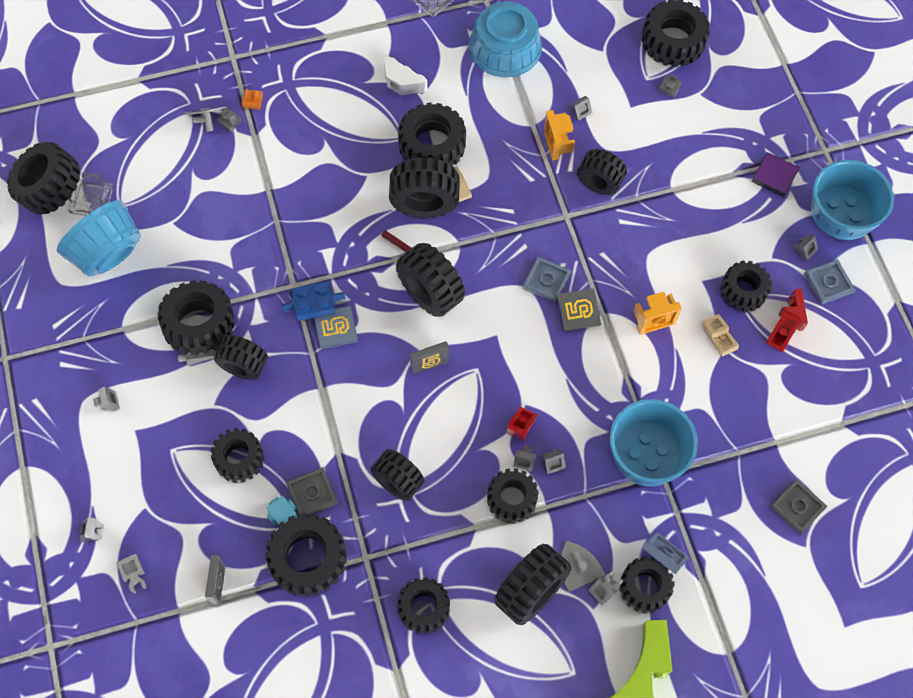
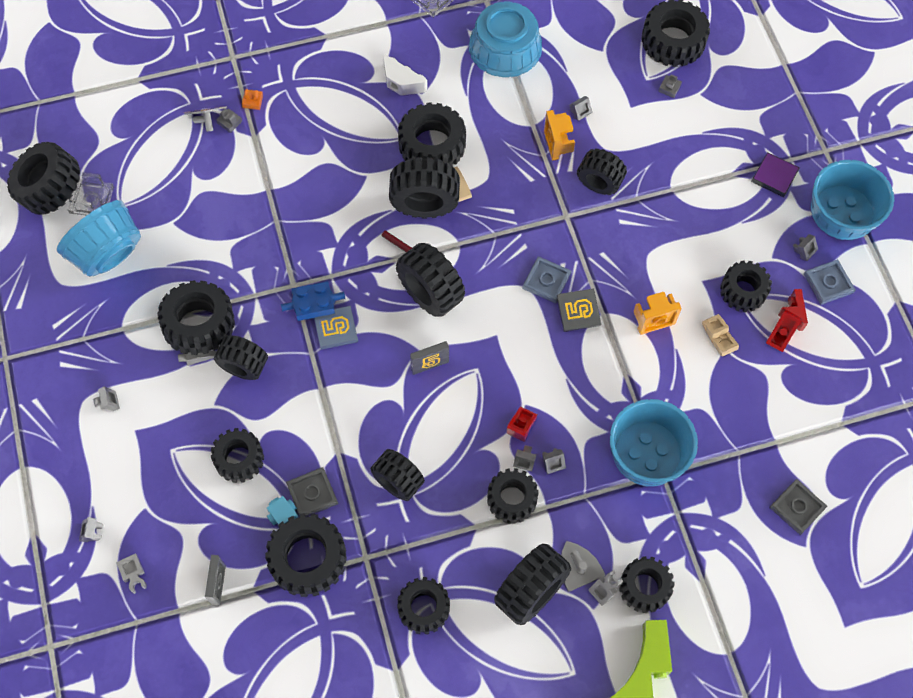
(665, 552): sand blue tile -> none

